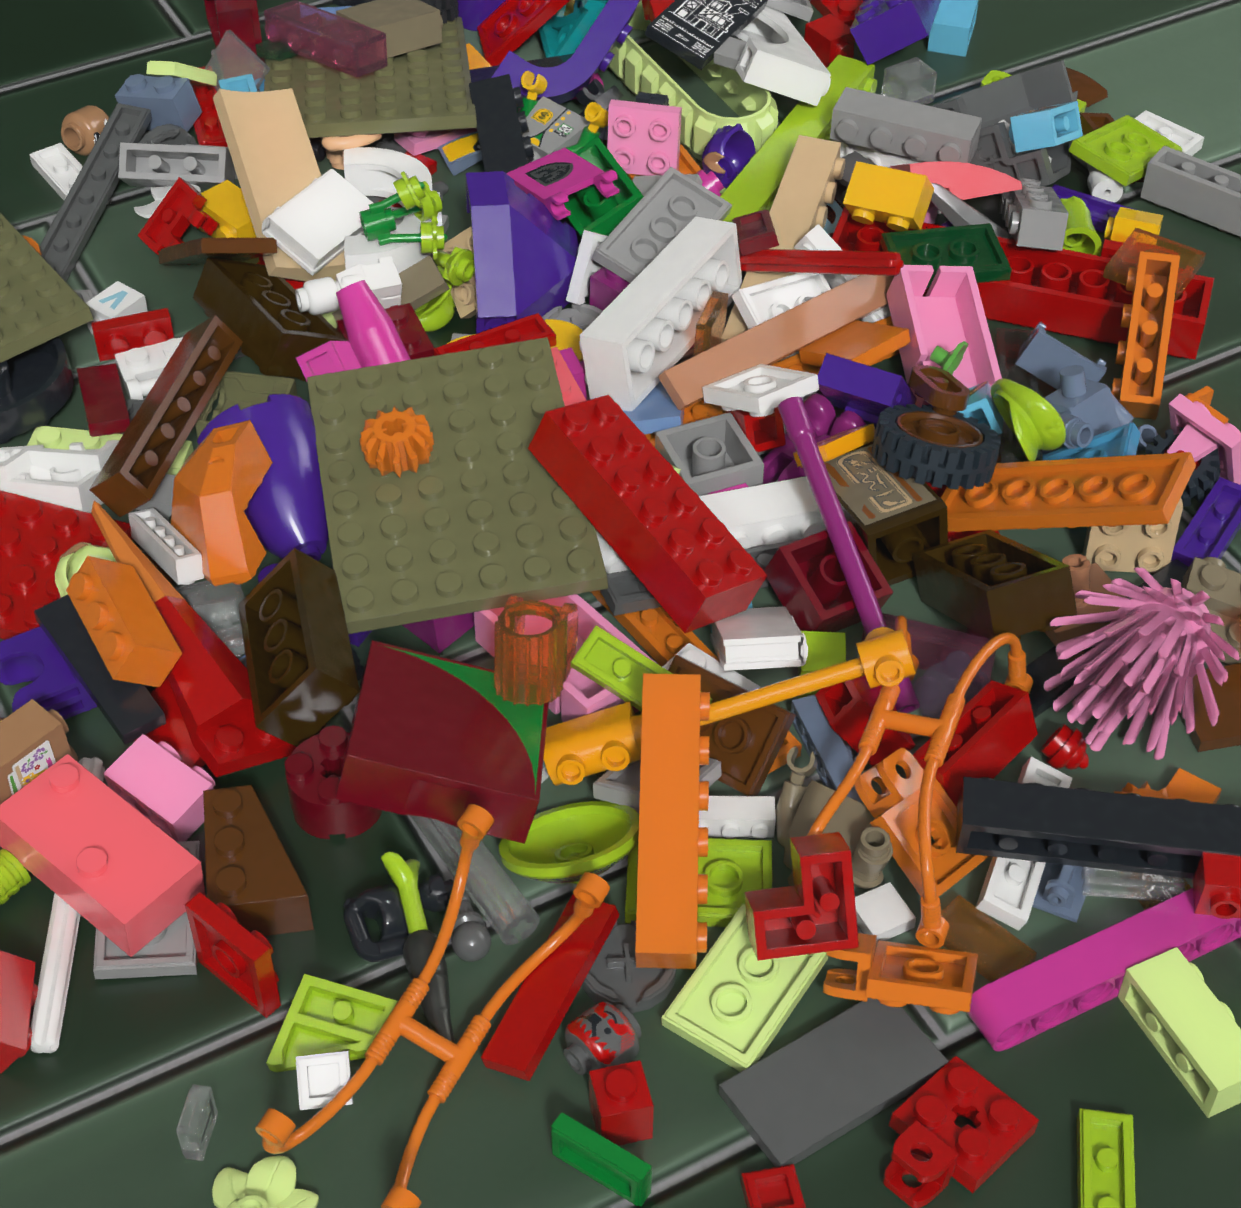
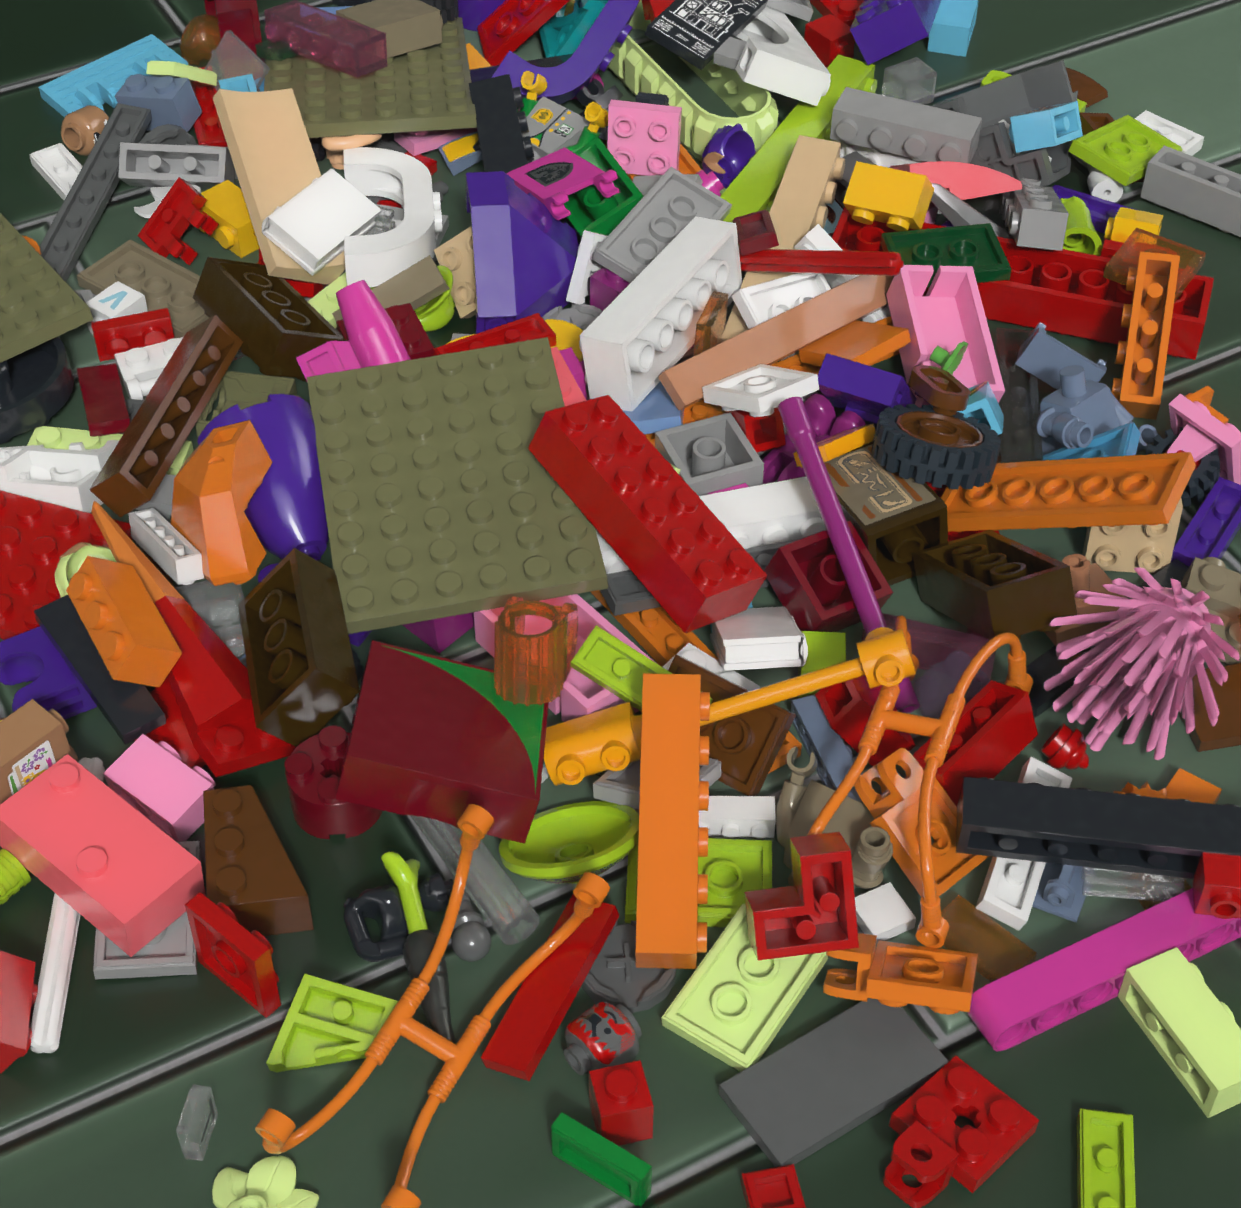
(102, 78): none -> medium azure hinge
(154, 276): none -> dark tan tile
(199, 39): none -> clear orange hair
(233, 249): reddish brown tile -> none
(320, 297): white piece -> none
(321, 1078): white tile -> none
(396, 441): orange gear -> none
(417, 199): plant -> none
(457, 265): lime plate -> none
(1028, 417): lime piece -> none

